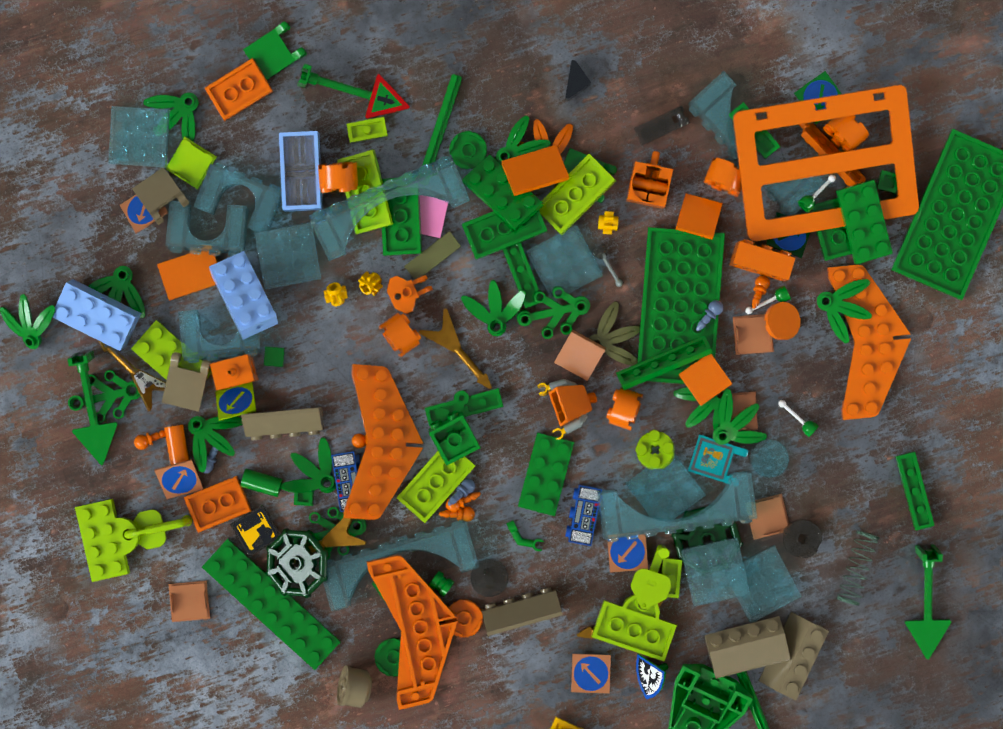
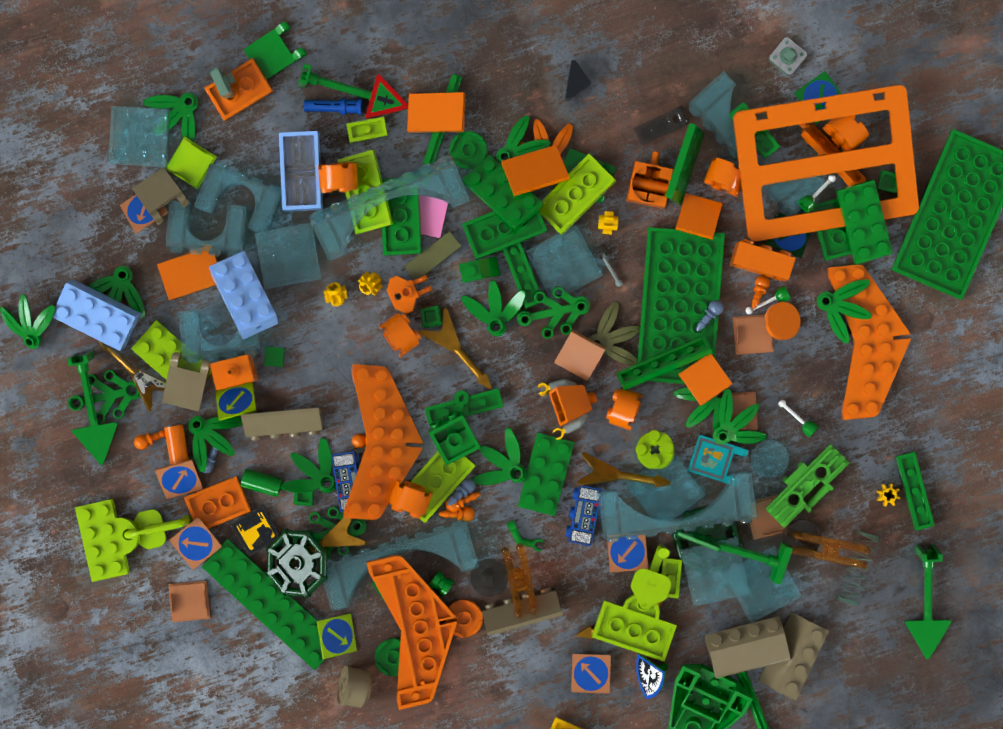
(195, 543): none -> piece
(223, 82): none -> sand green piece
(336, 636): none -> piece
(343, 106): none -> blue pin
(410, 498): none -> orange brick
(431, 316): none -> green tile
(436, 112): none -> orange tile
(479, 269): none -> green slope
(508, 466): none -> green plant
(519, 580): none -> clear orange piece
(604, 472): none -> pearl gold piece
(685, 164): none -> green tile
(778, 562): none -> green piece
(787, 56): none -> flat silver piece
(802, 482): none -> bright green piece
(830, 550): none -> clear orange piece
(887, 489): none -> yellow gear

